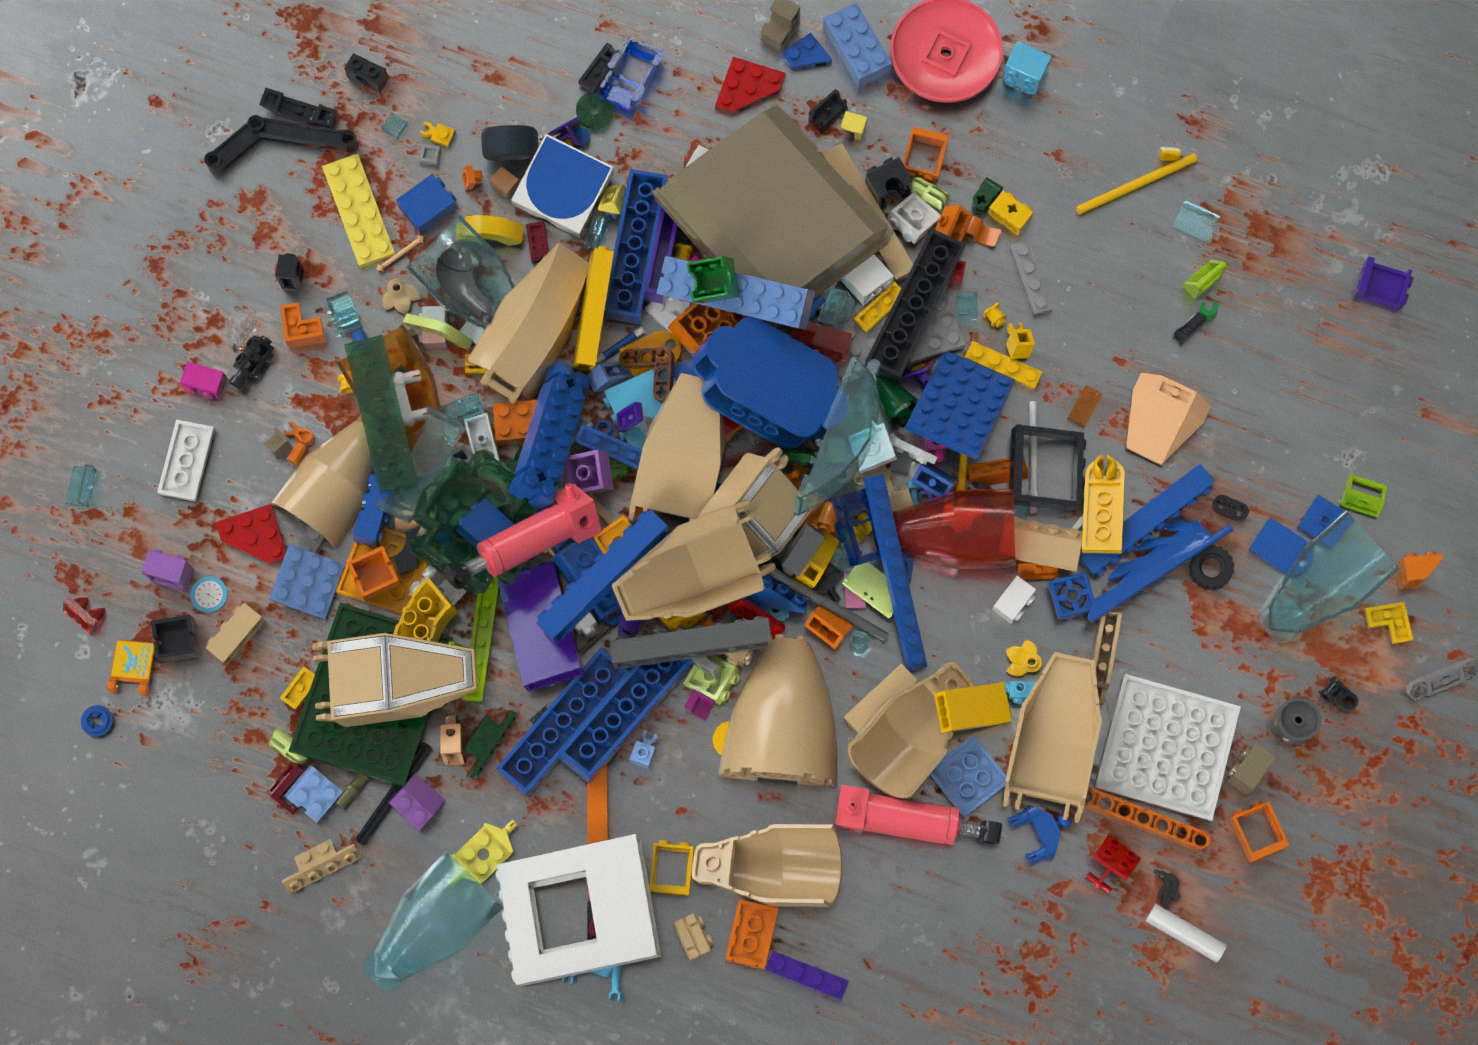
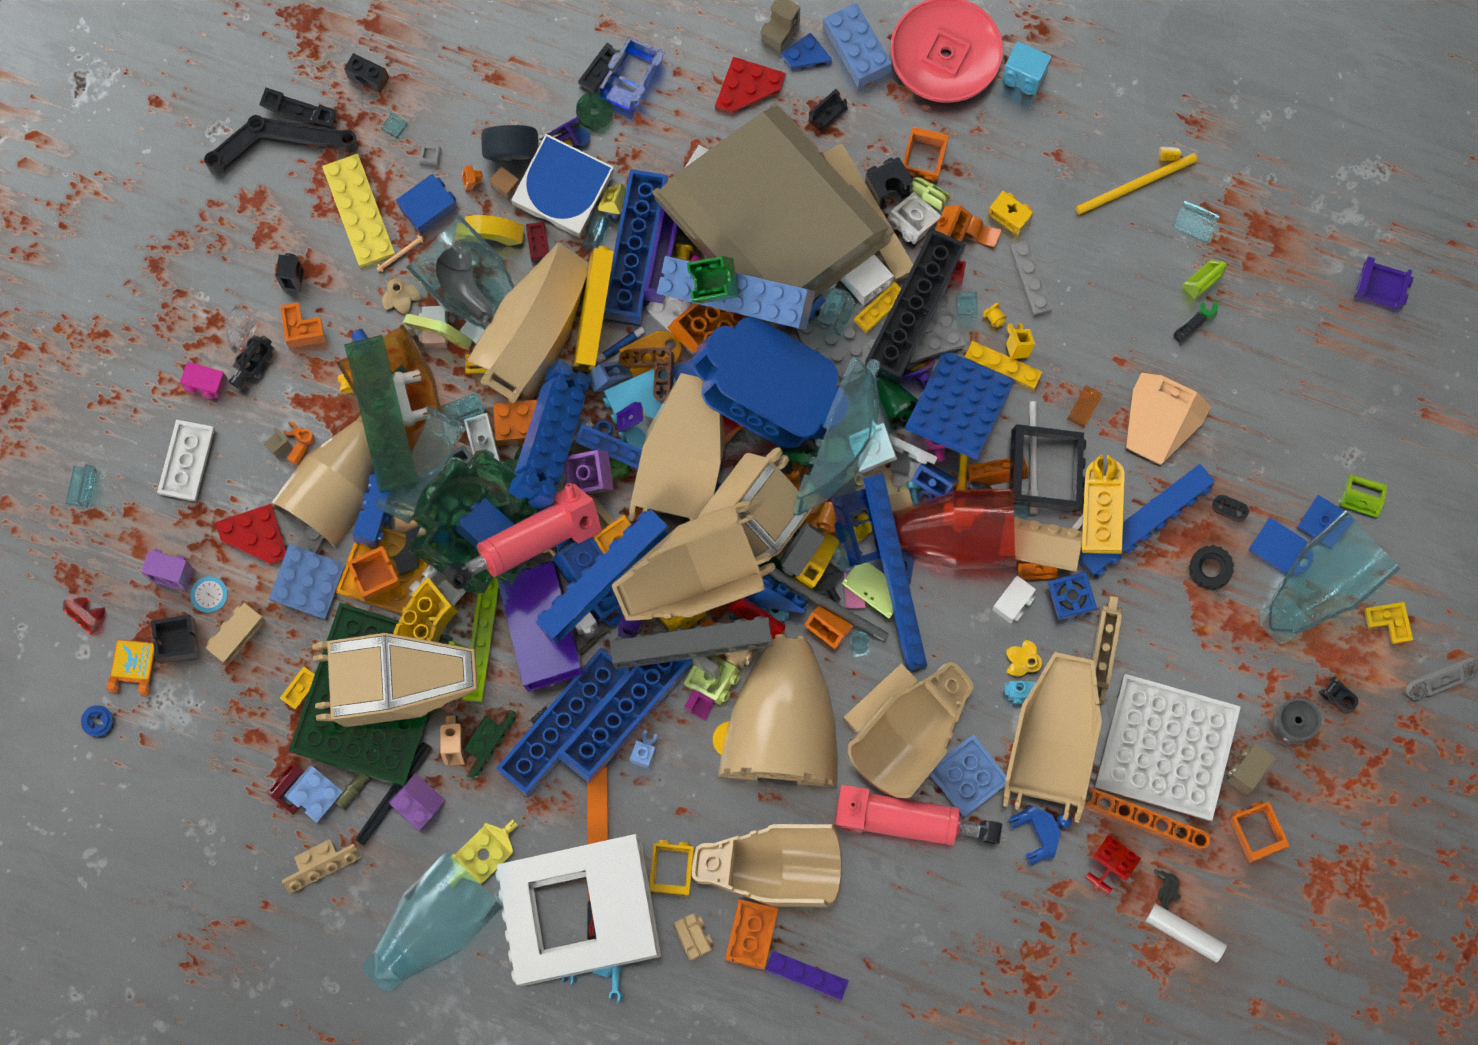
(281, 743): yellowish green arm -> none
(343, 312): clear light blue brick -> none
(440, 135): yellow plate -> none
(825, 340): clear red brick -> none
(855, 124): light yellow panel -> none
(972, 707): yellow brick -> none
(986, 195): dark green piece -> none
(1167, 556): blue animal -> none
(1416, 569): orange slope -> none

